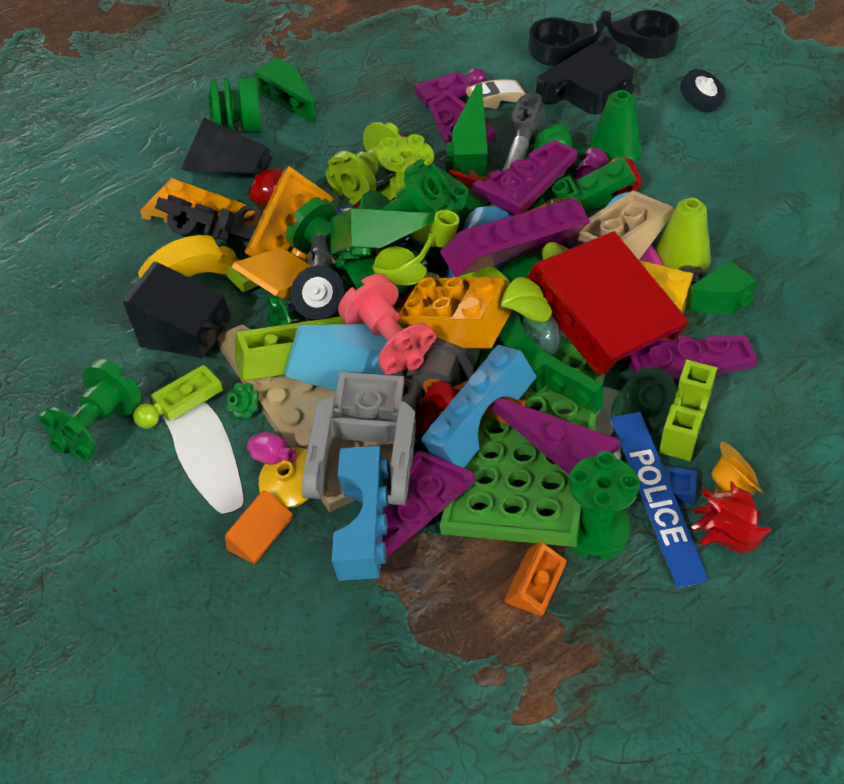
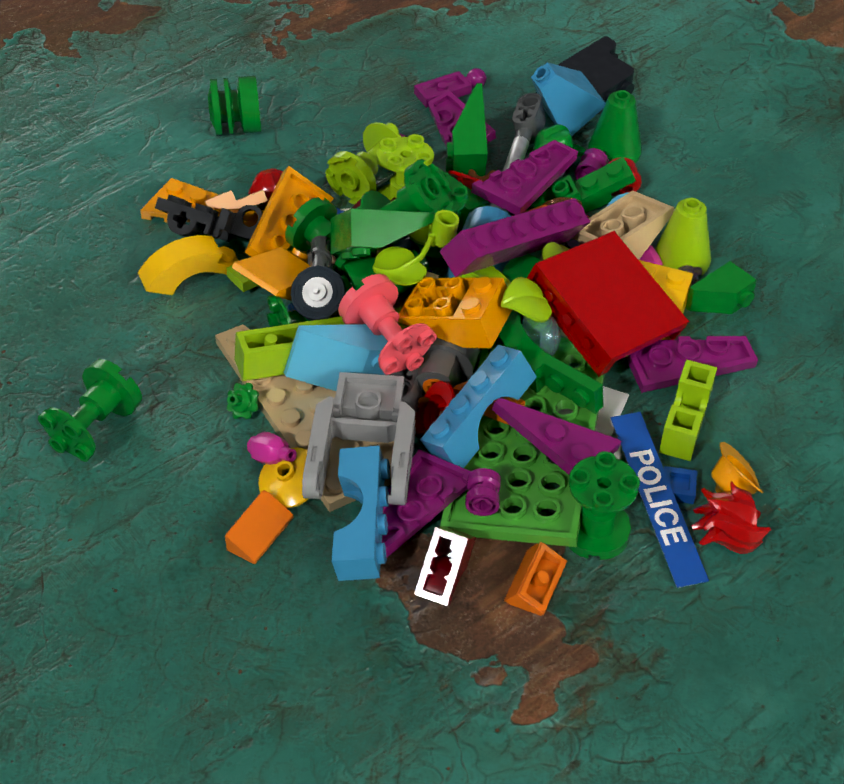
(175, 312): black slope -> none
(178, 397): lime plate -> none
(207, 457): white sticker -> none
(225, 152): black slope -> none
(228, 201): none -> light nougat slope
(284, 86): green slope -> none
(444, 564): none -> arch
(483, 497): none -> magenta wheel
(497, 91): slope -> none
(567, 96): none -> dark azure slope
(644, 32): black piece -> none
(648, 392): clear green piece -> none
(702, 90): black wheel -> none

